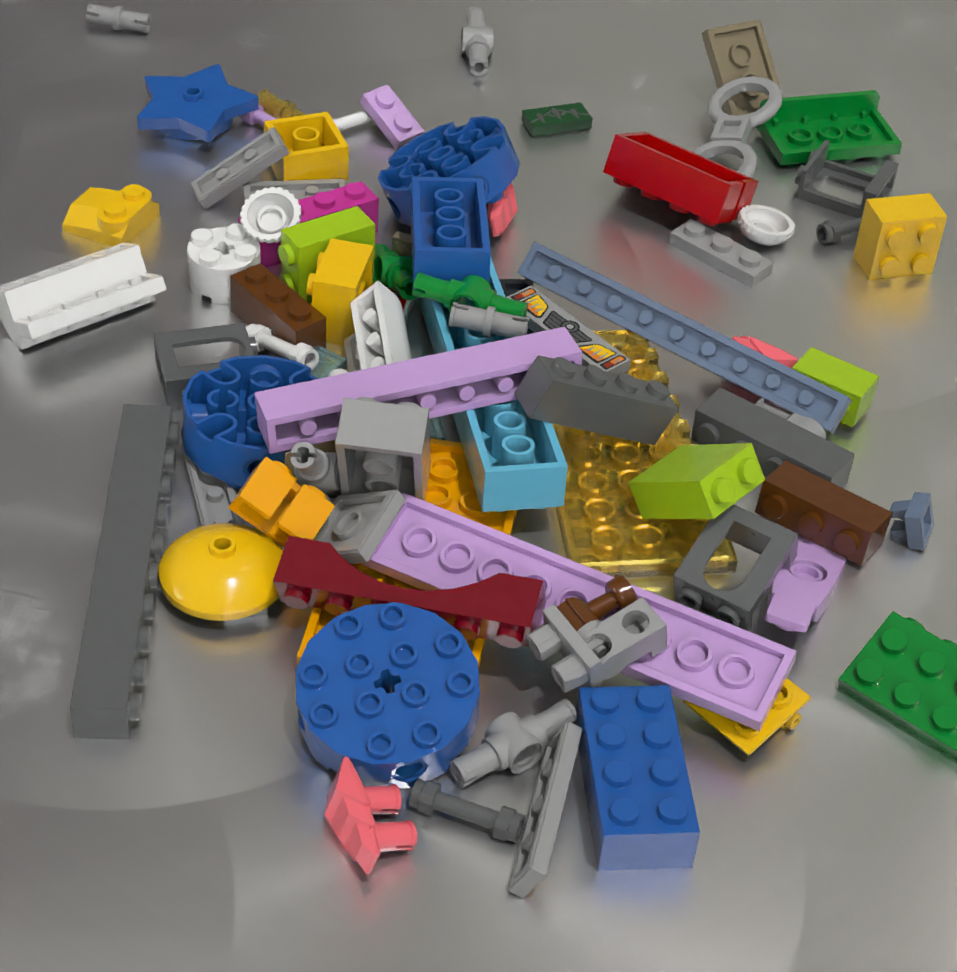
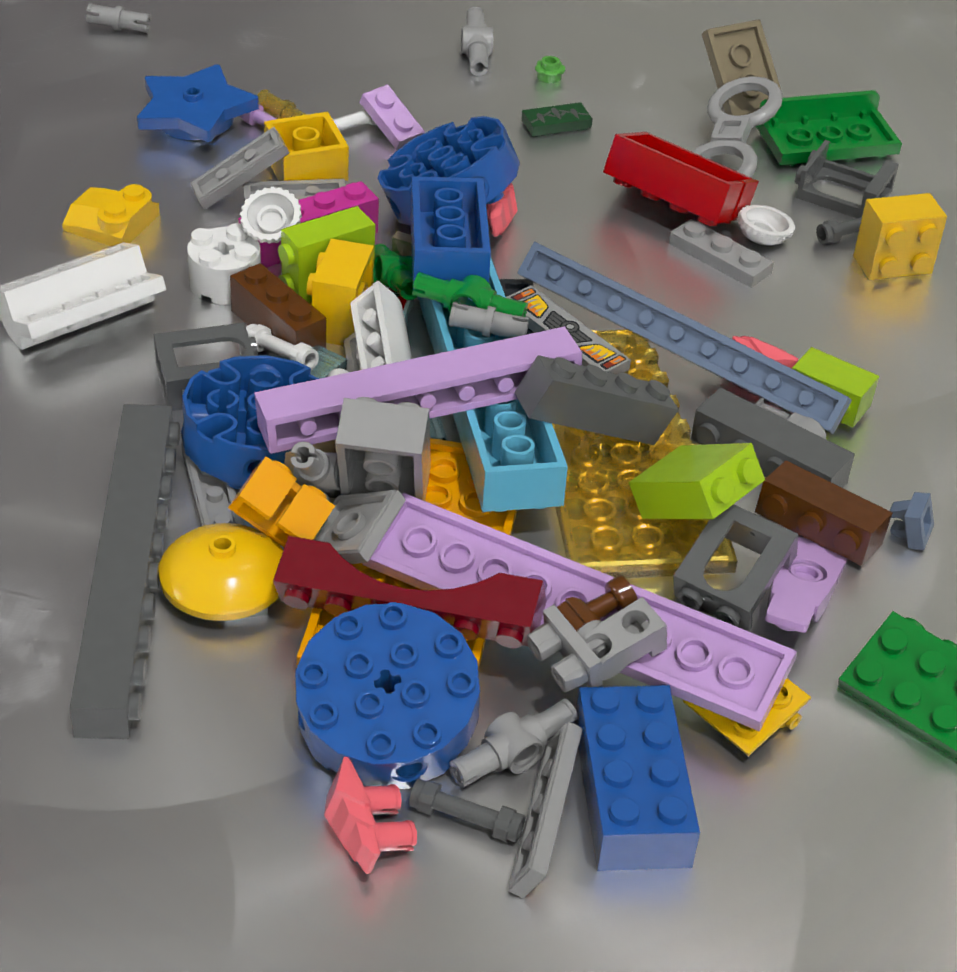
(549, 69): none -> bright green plate

